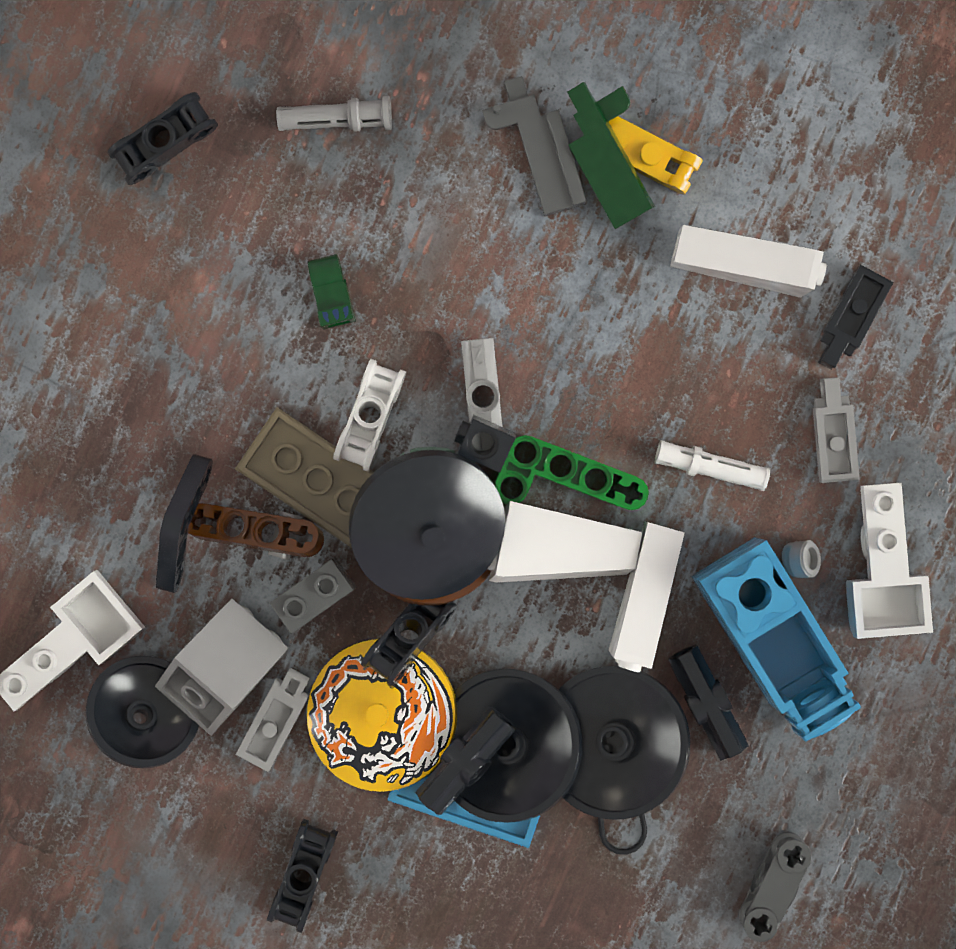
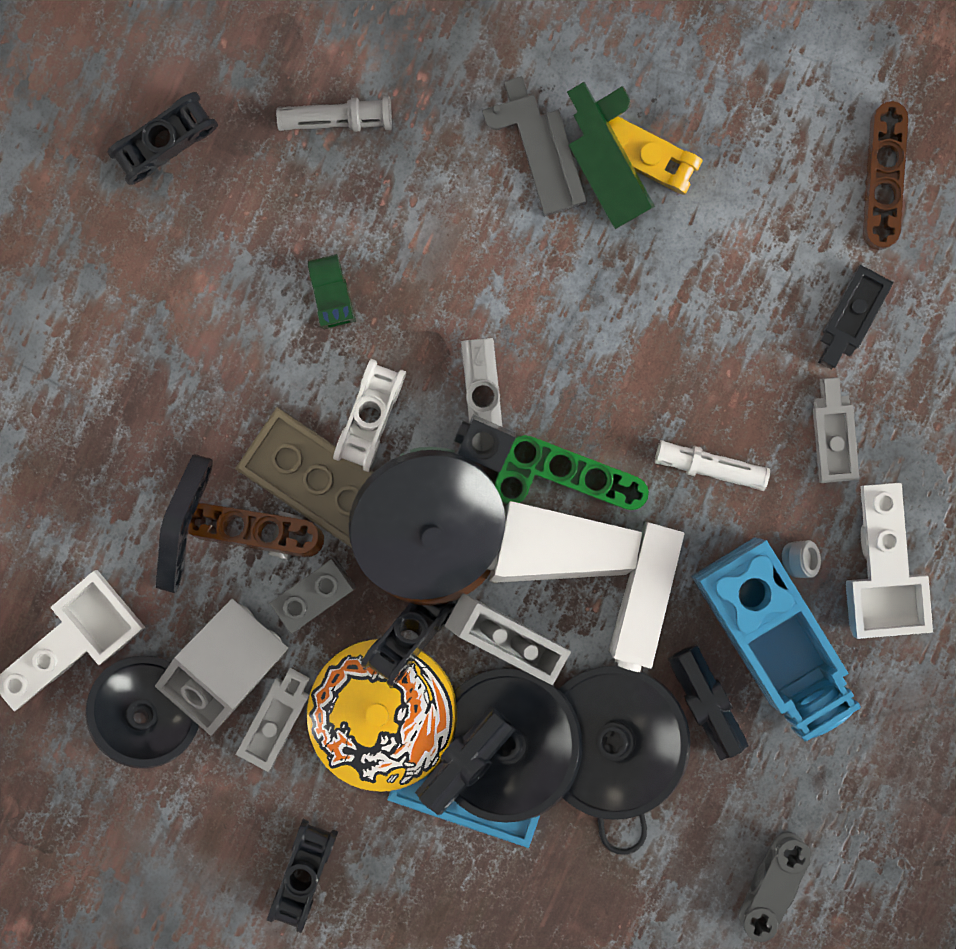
(507, 639): none -> light grey brick
(749, 260): white slope -> none
(889, 176): none -> reddish brown beam

